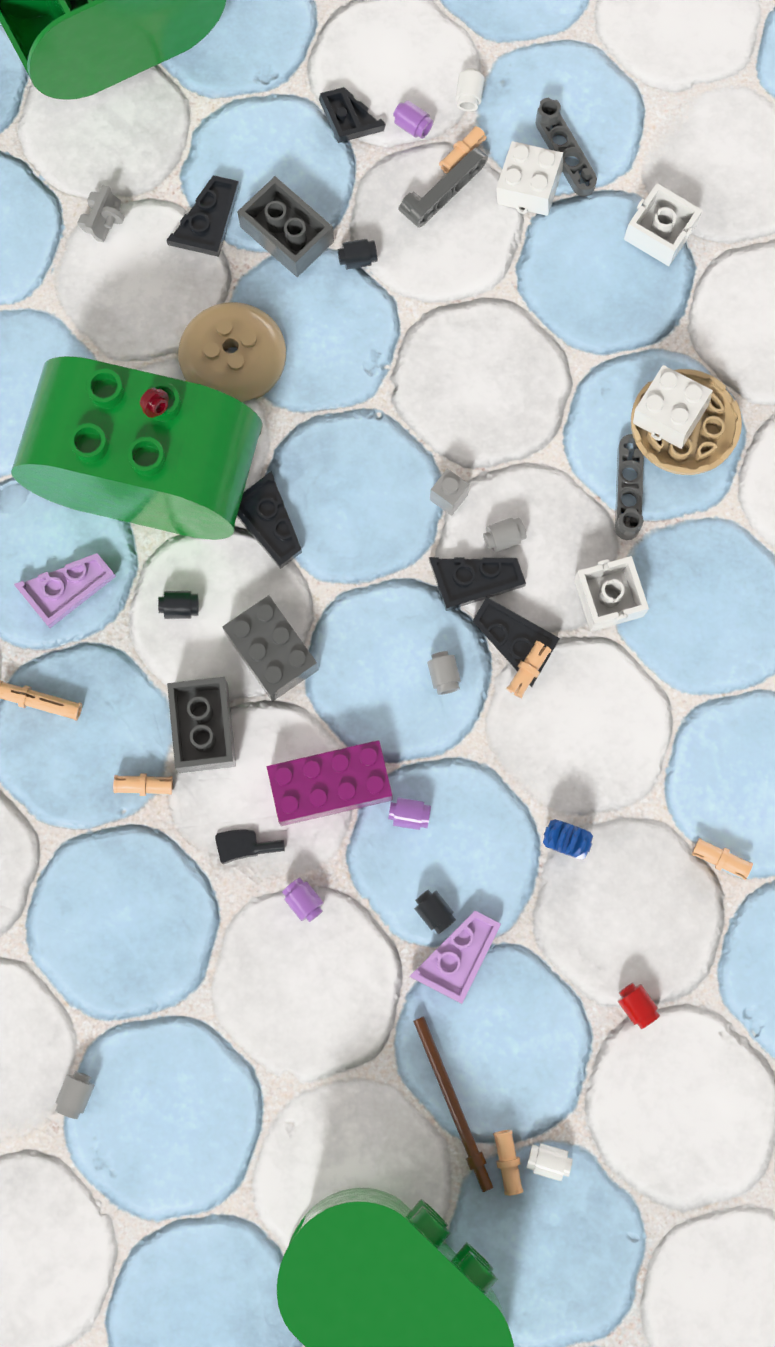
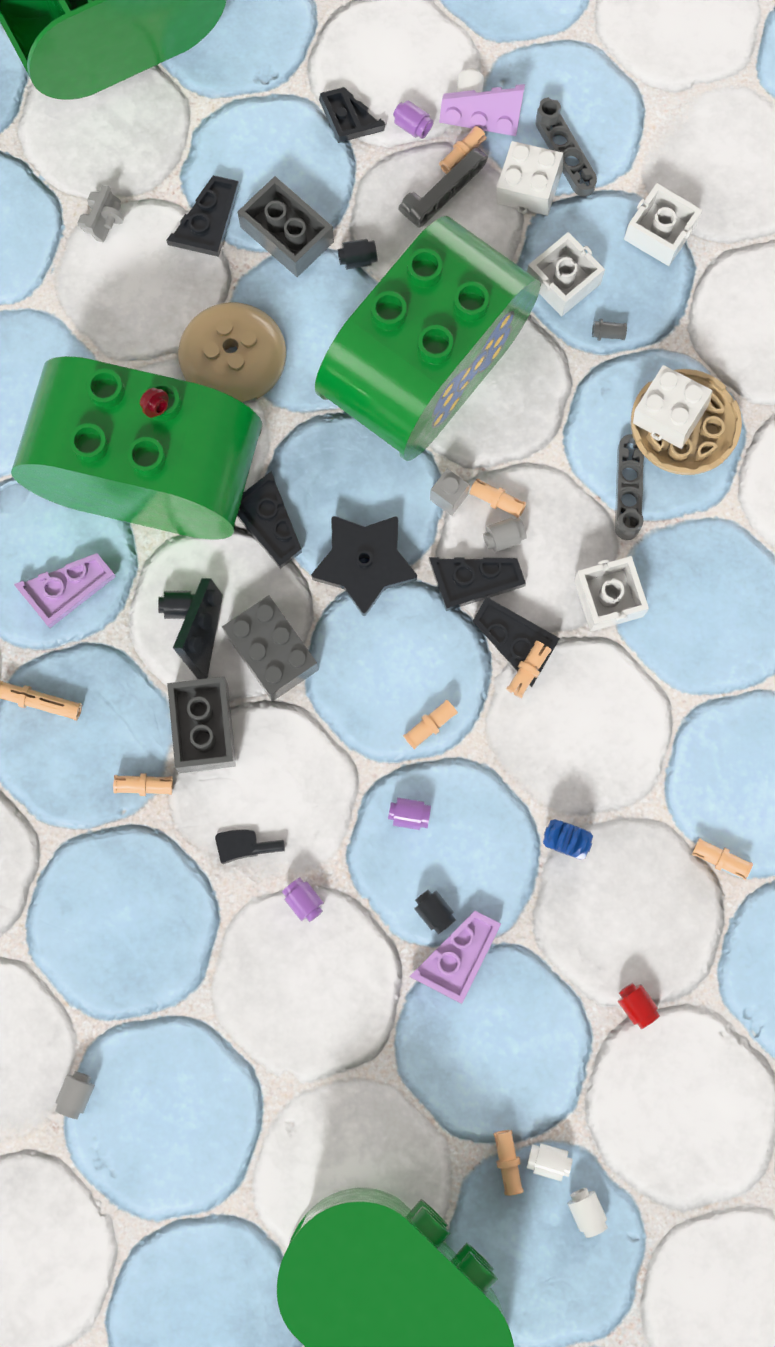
(199, 629): none -> black wing
(329, 783): magenta brick -> none
(364, 580): none -> black plate
(426, 336): none -> green brick
(430, 724): none -> light nougat pin
(444, 673): light grey brick -> none
(475, 1159): reddish brown bar -> none
(489, 110): none -> lavender wing
(497, 498): none -> light nougat pin
(566, 273): none -> white brick
(587, 1212): none -> white brick
(609, 330): none -> dark grey pin

